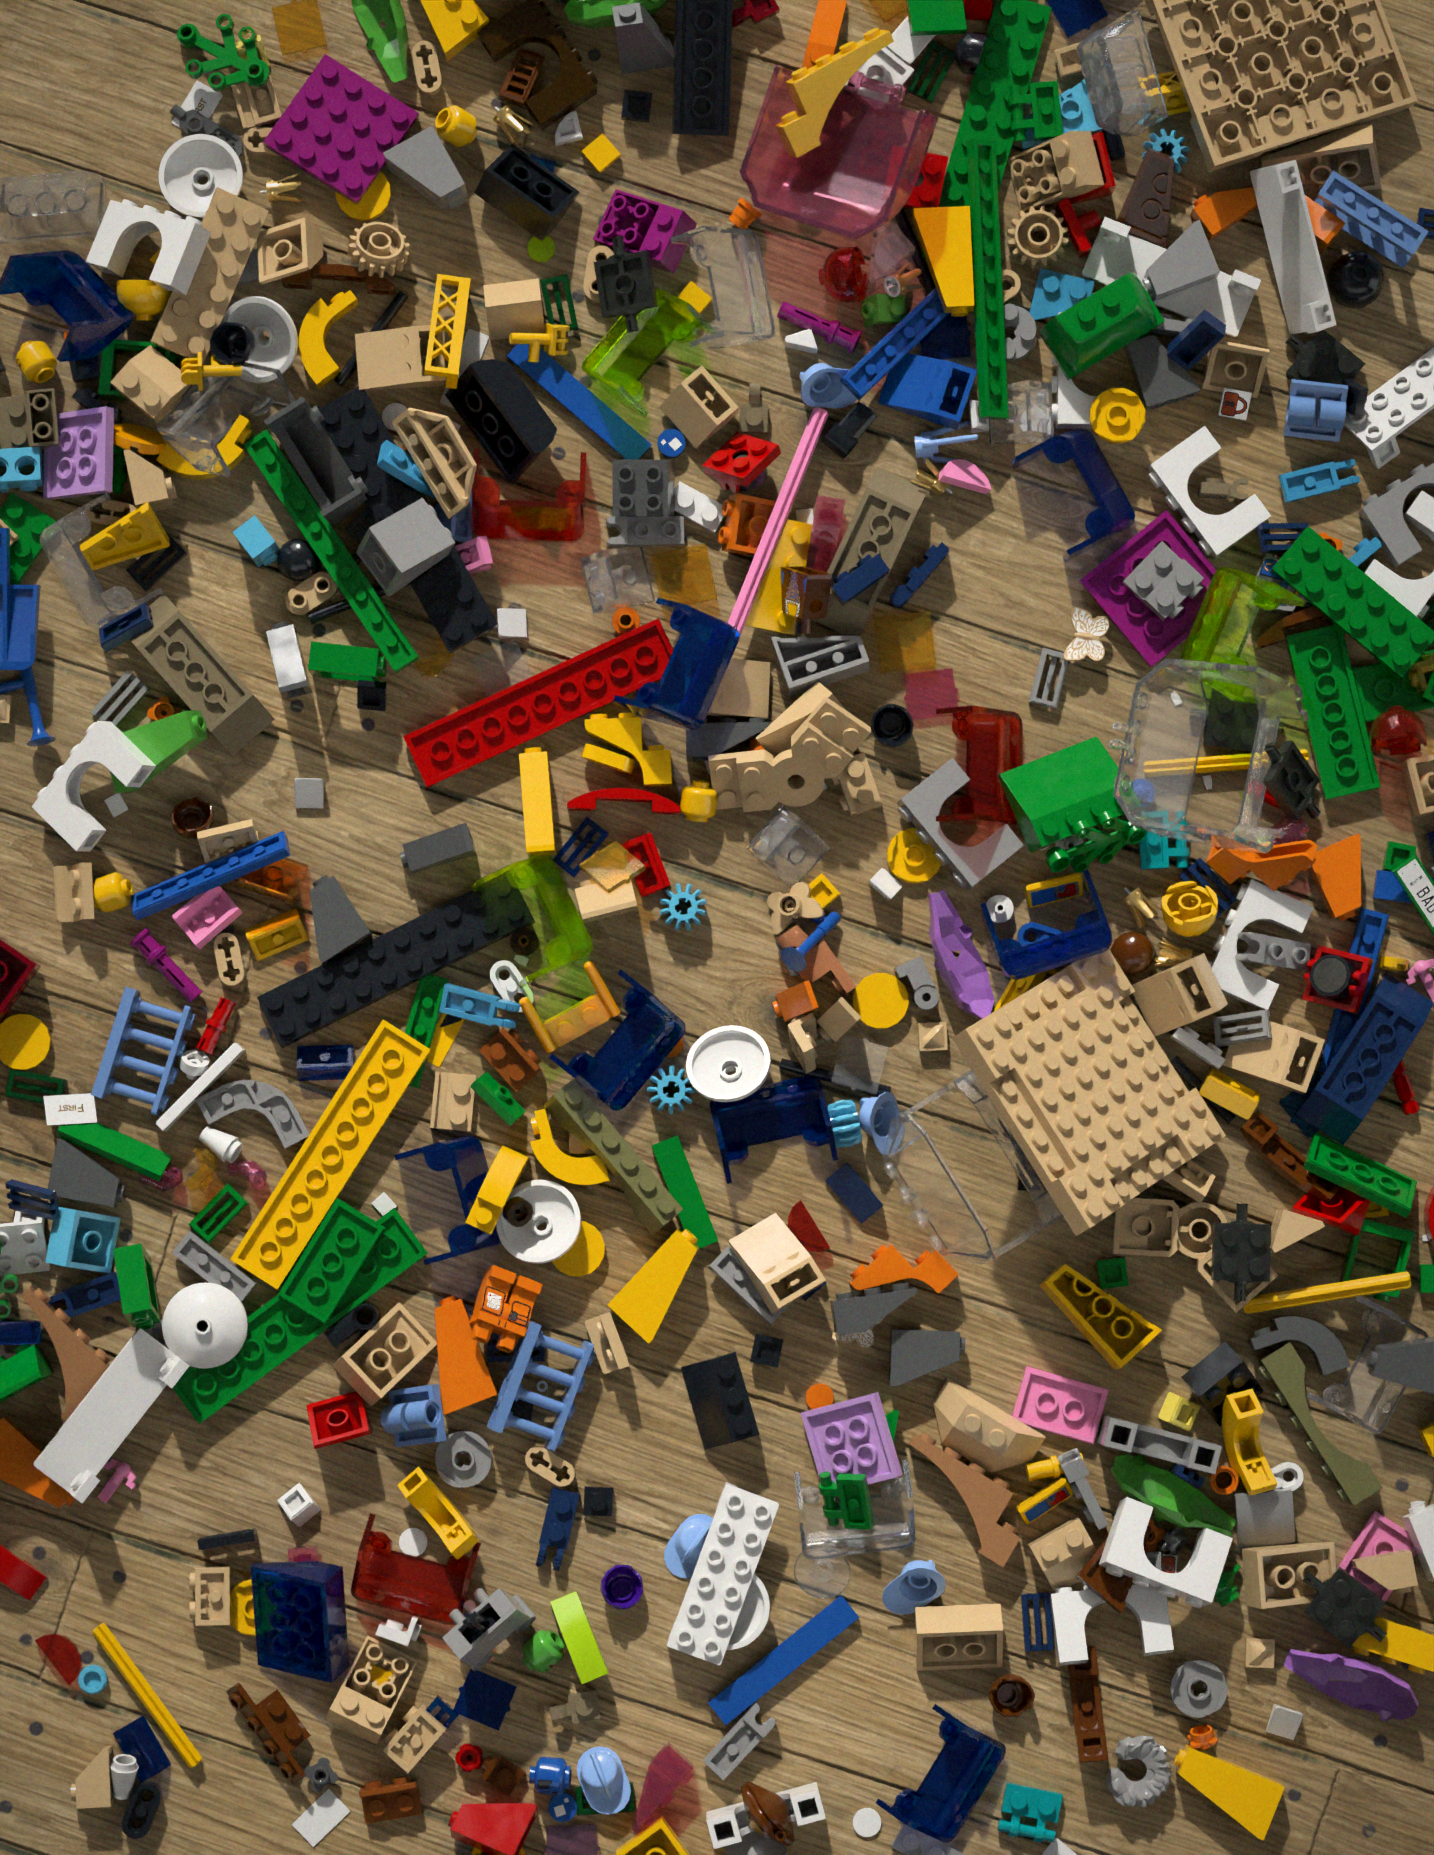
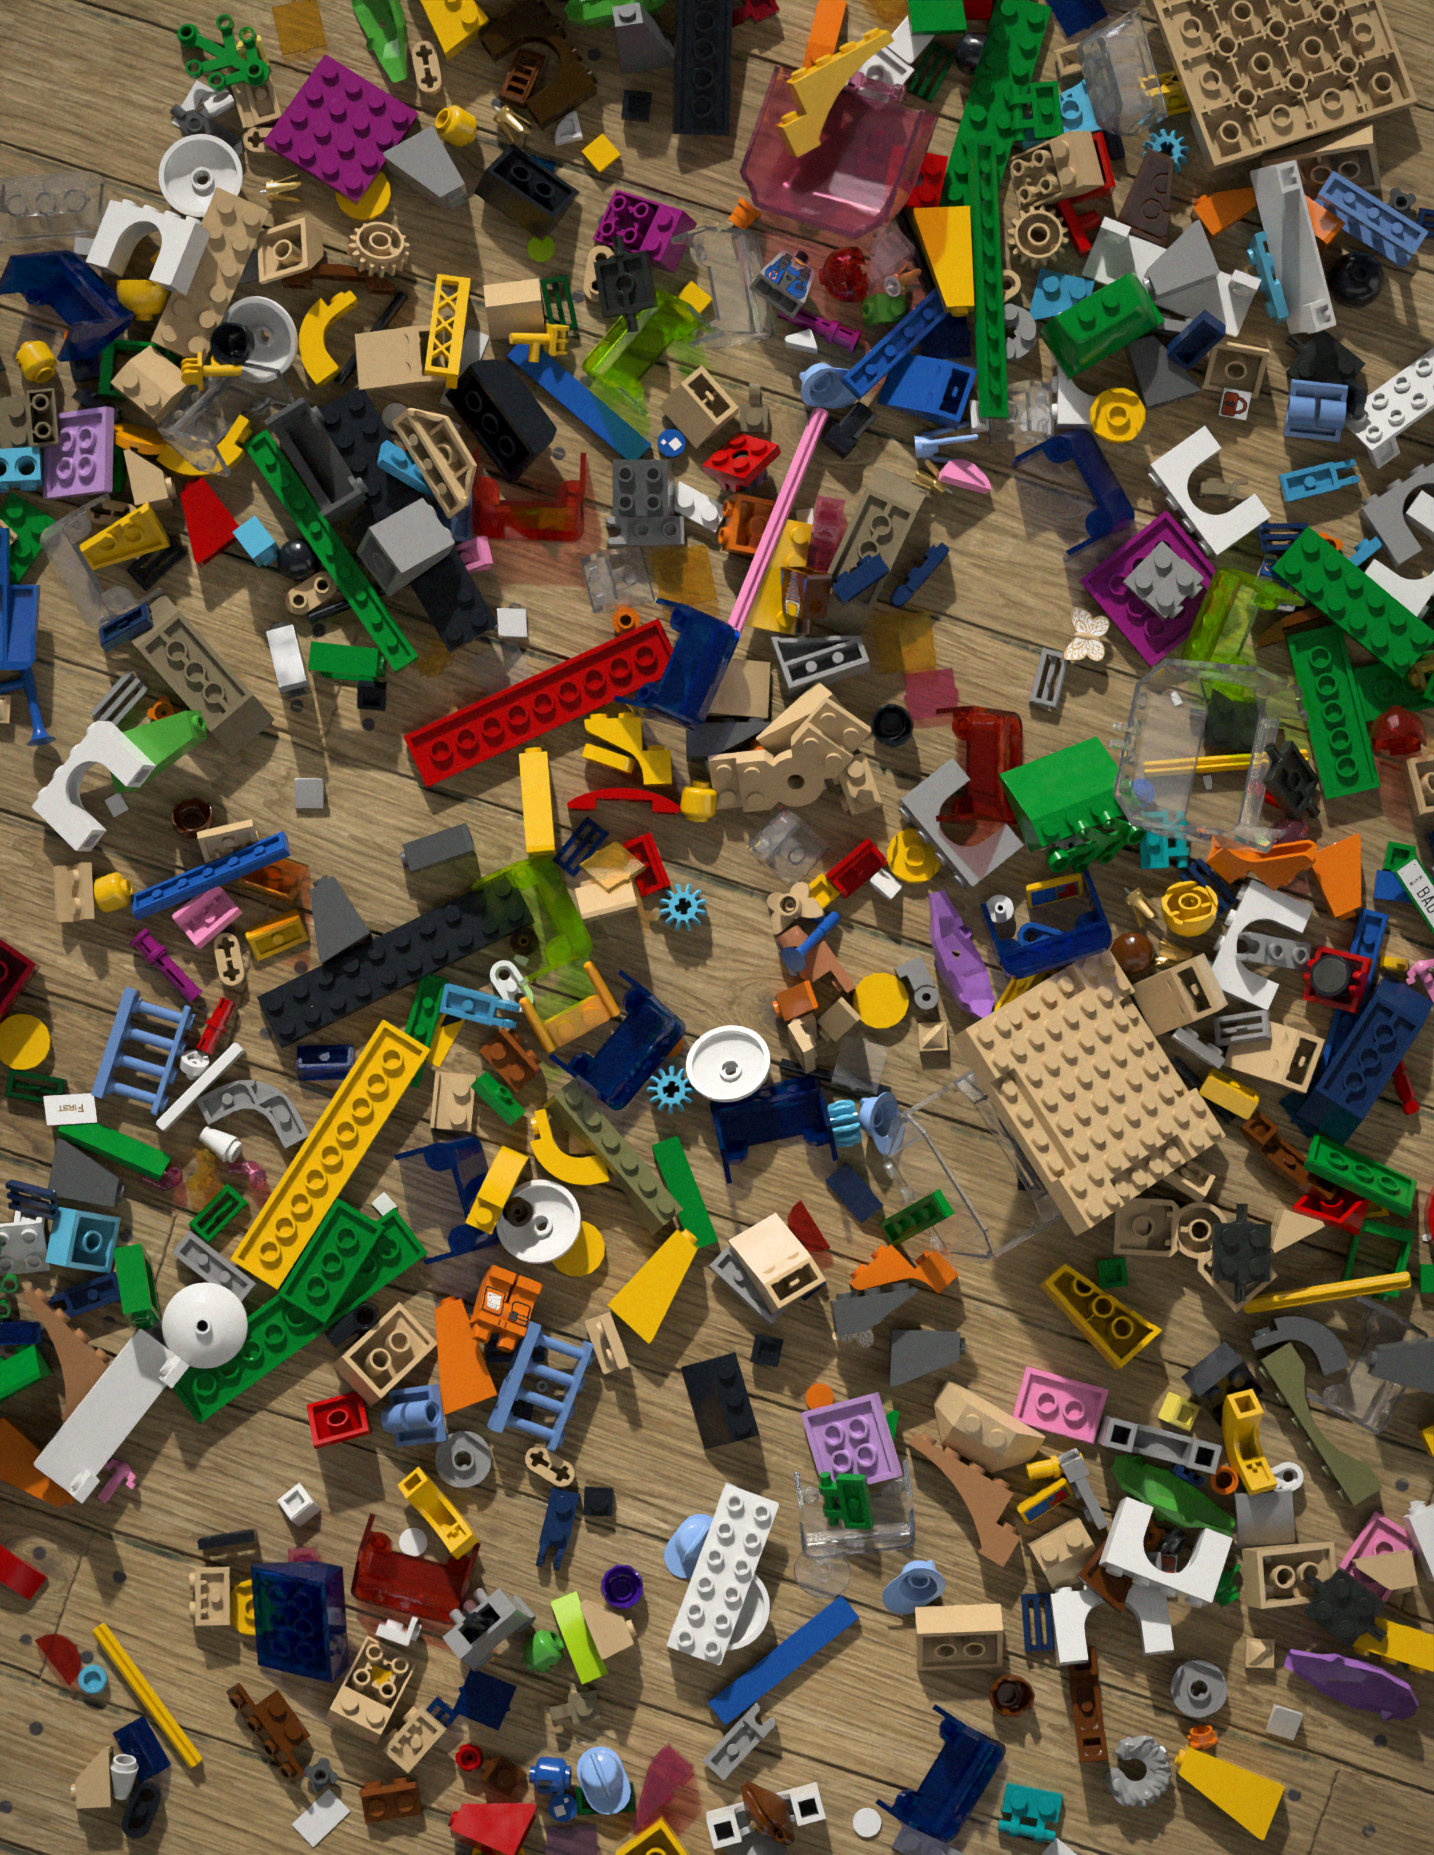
(83, 245): none -> white window
(207, 521): none -> red slope
(218, 102): none -> white slope
(608, 1628): none -> tan slope
(785, 281): none -> torso
(856, 868): none -> red hinge
(916, 1218): none -> green tile
(1264, 264): none -> medium azure wing
(1407, 200): none -> dark grey plate

